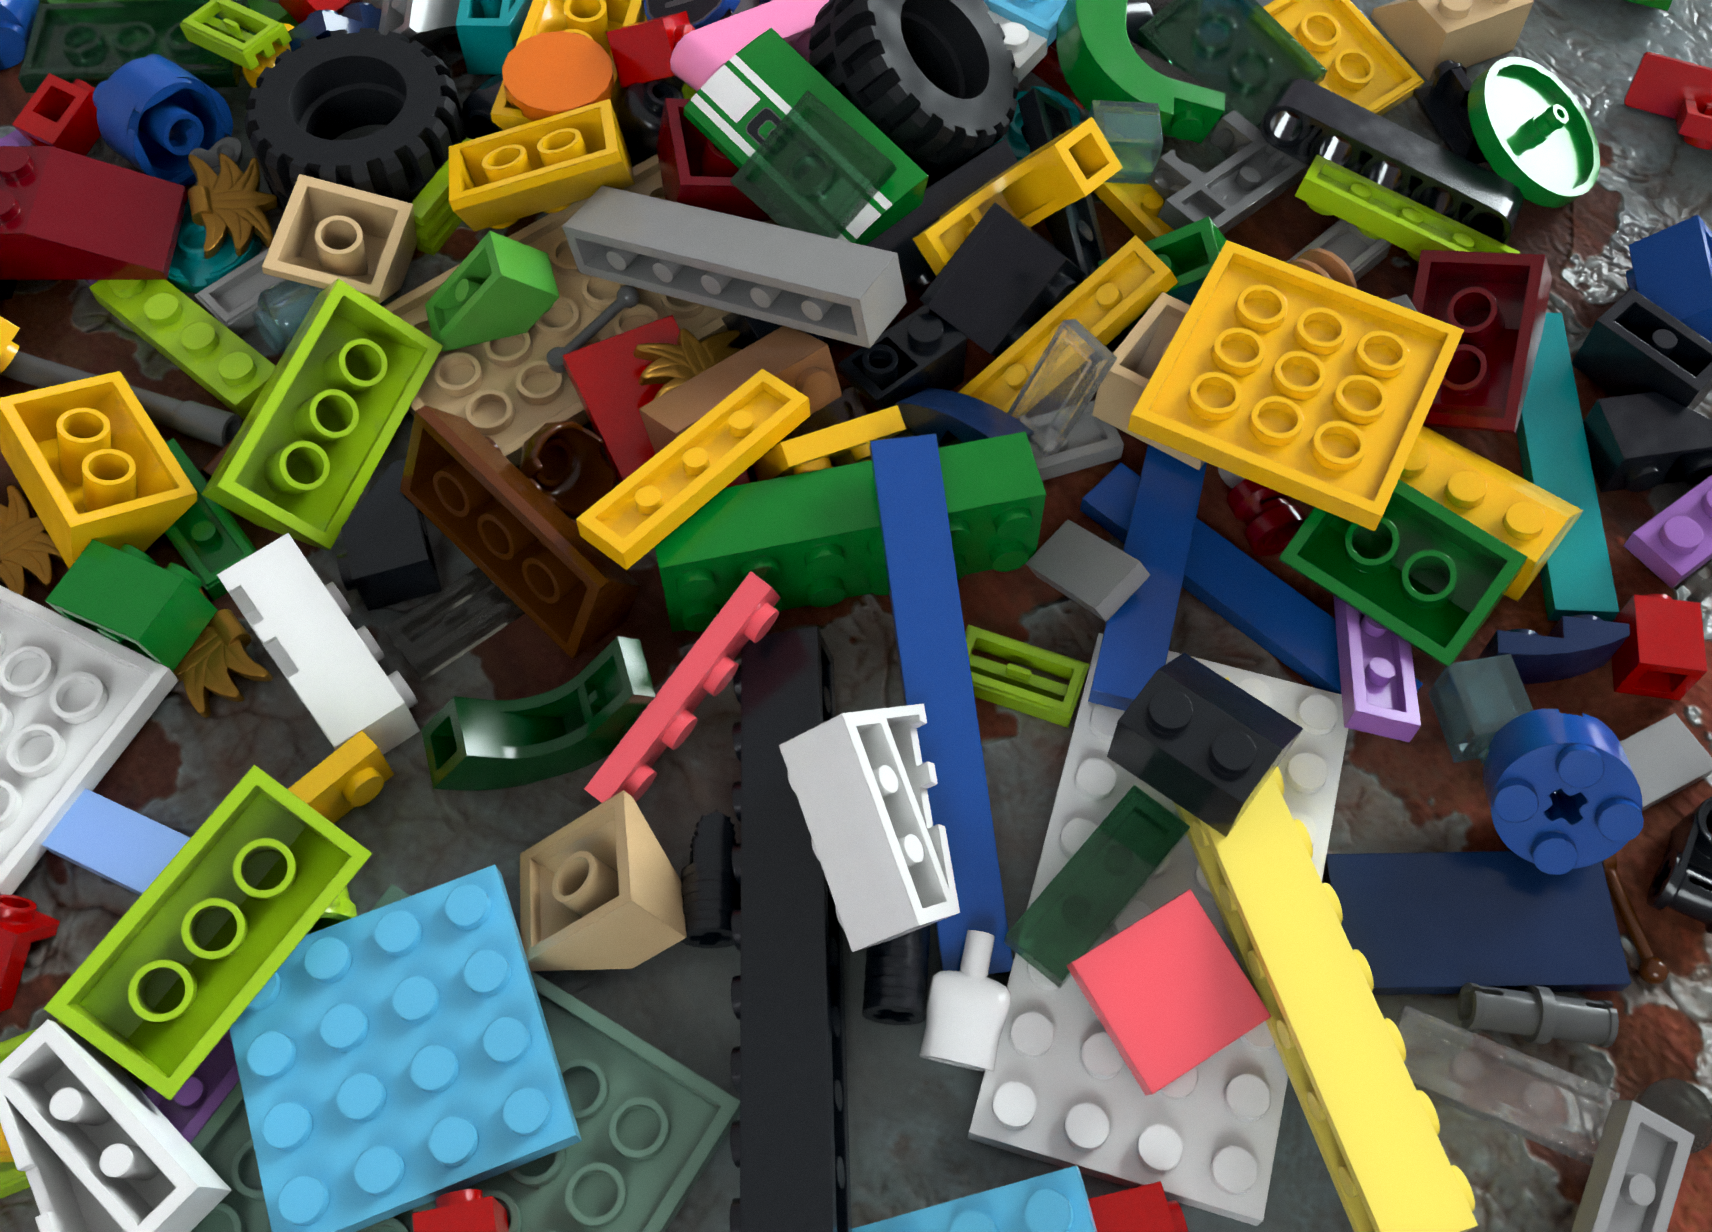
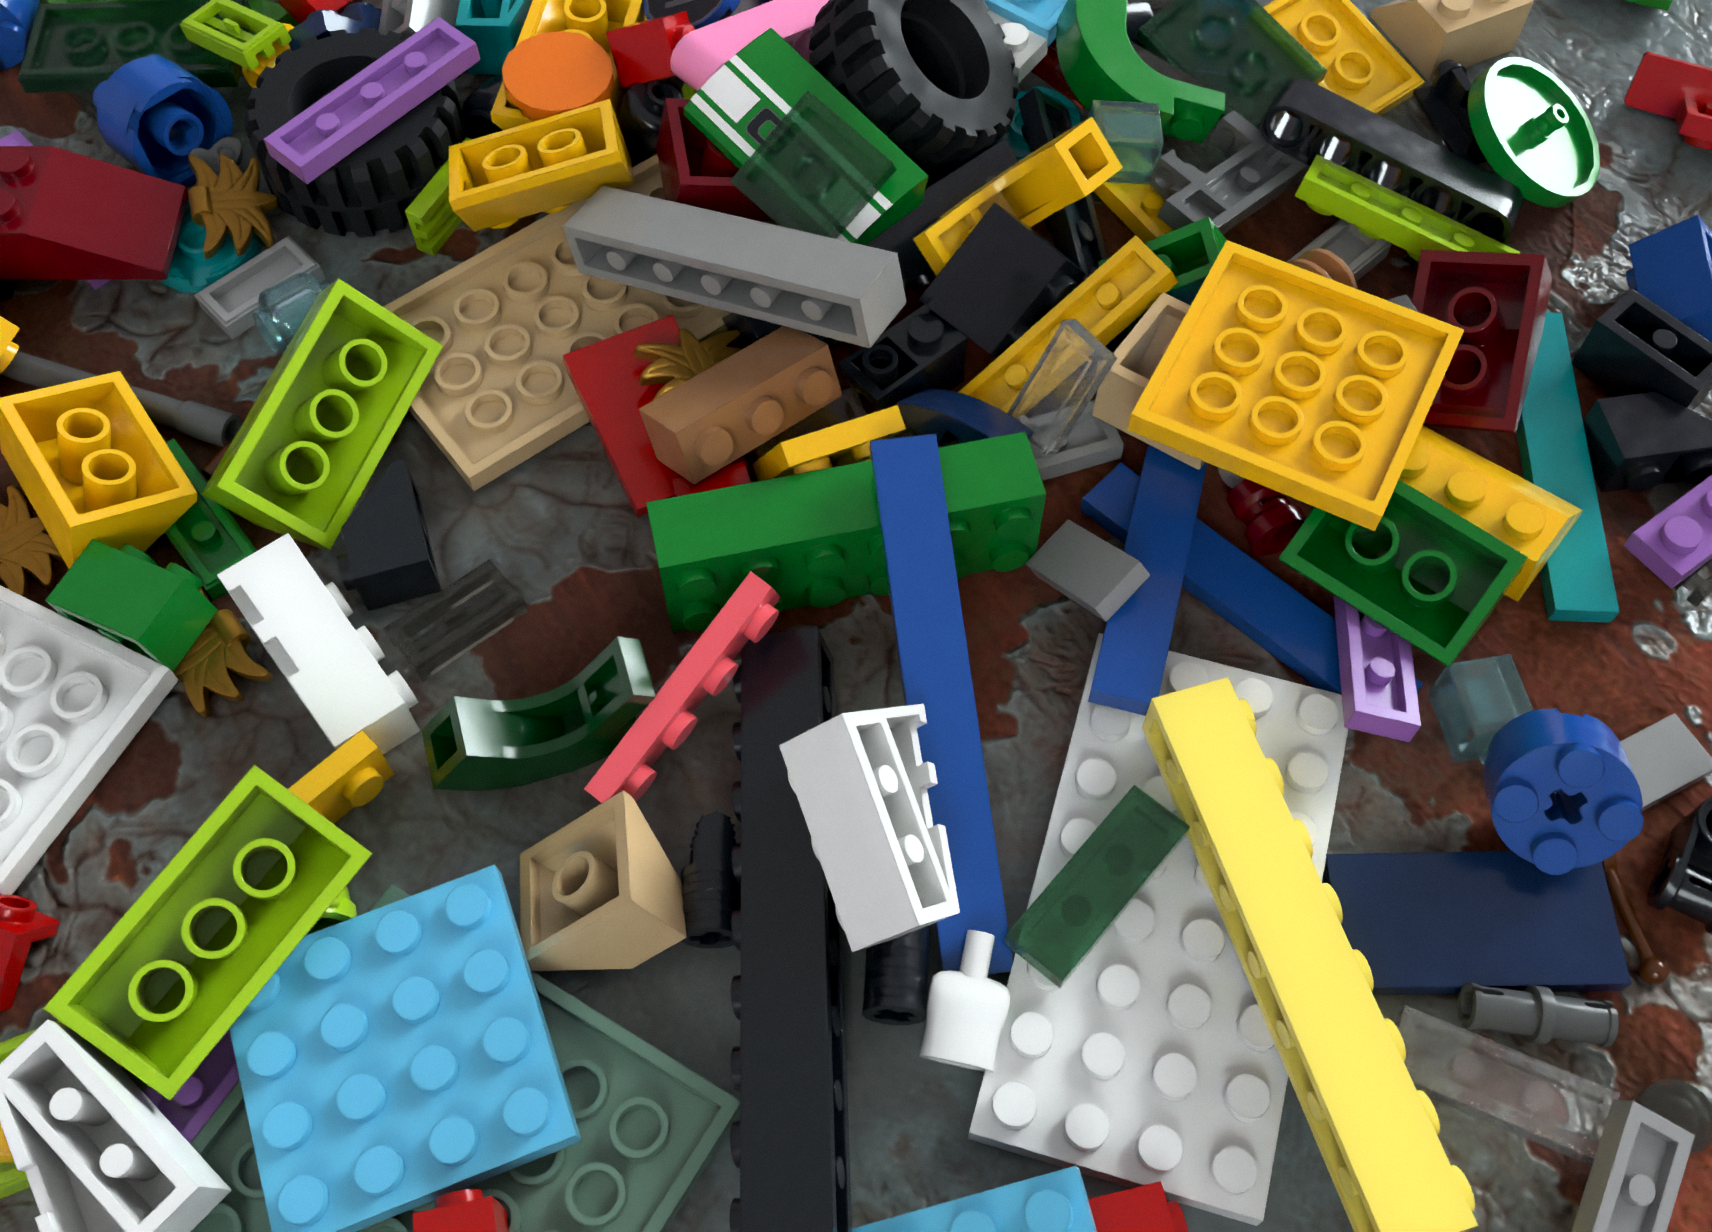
(60, 116): red brick -> none
(114, 842): light blue tile -> none
(189, 339): lime plate -> none
(343, 235): tan slope -> none
(372, 100): none -> medium lavender plate
(492, 294): bright green slope -> none
(514, 532): reddish brown slope -> none
(568, 466): reddish brown hair -> none
(626, 298): dark grey hinge -> none
(693, 468): yellow plate -> none
(1017, 686): lime tile -> none
(1168, 992): coral tile -> none
(1201, 741): black slope -> none
(1570, 649): dark blue slope -> none
(1663, 649): red brick -> none

